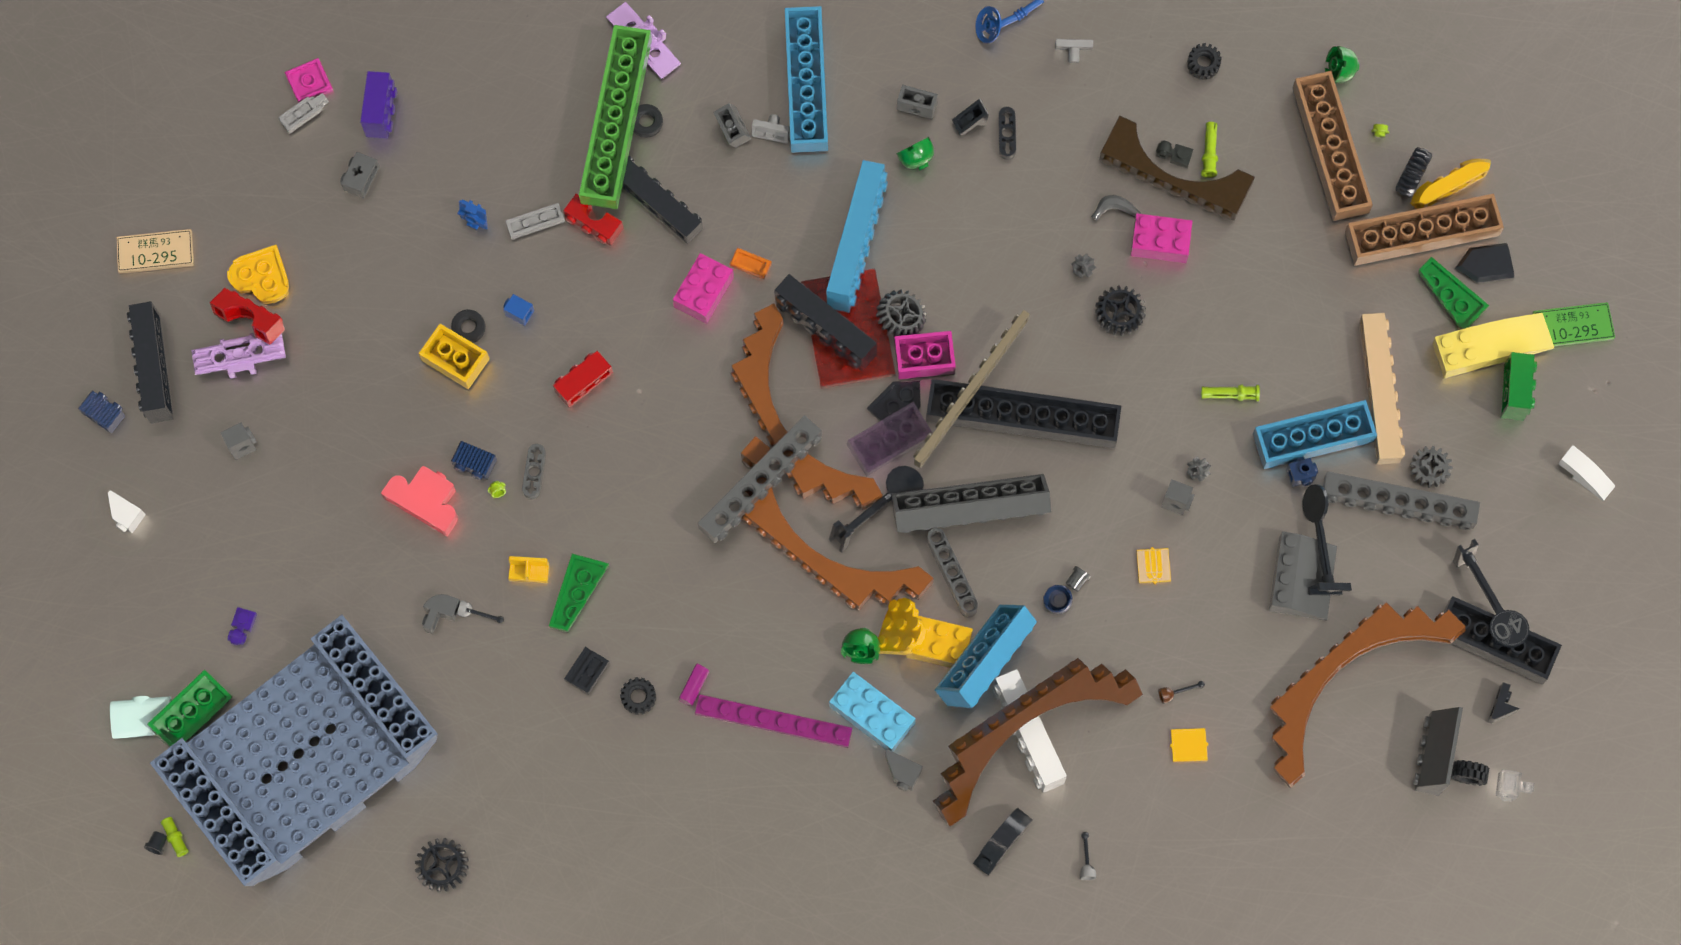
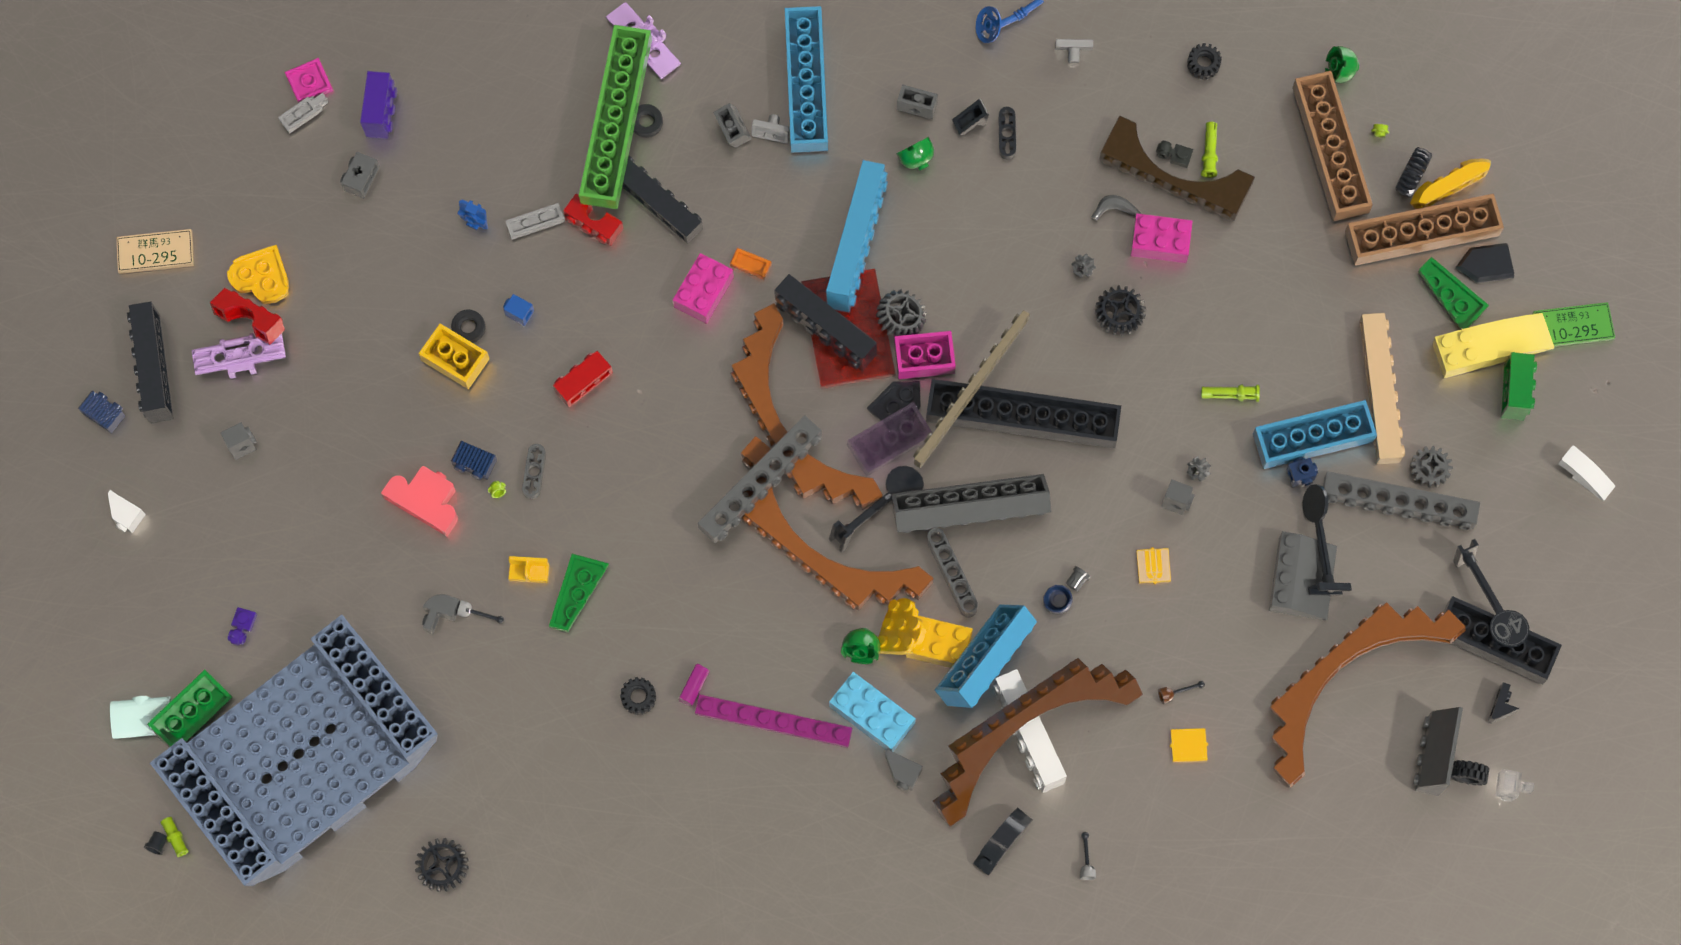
(586, 670): black plate -> none

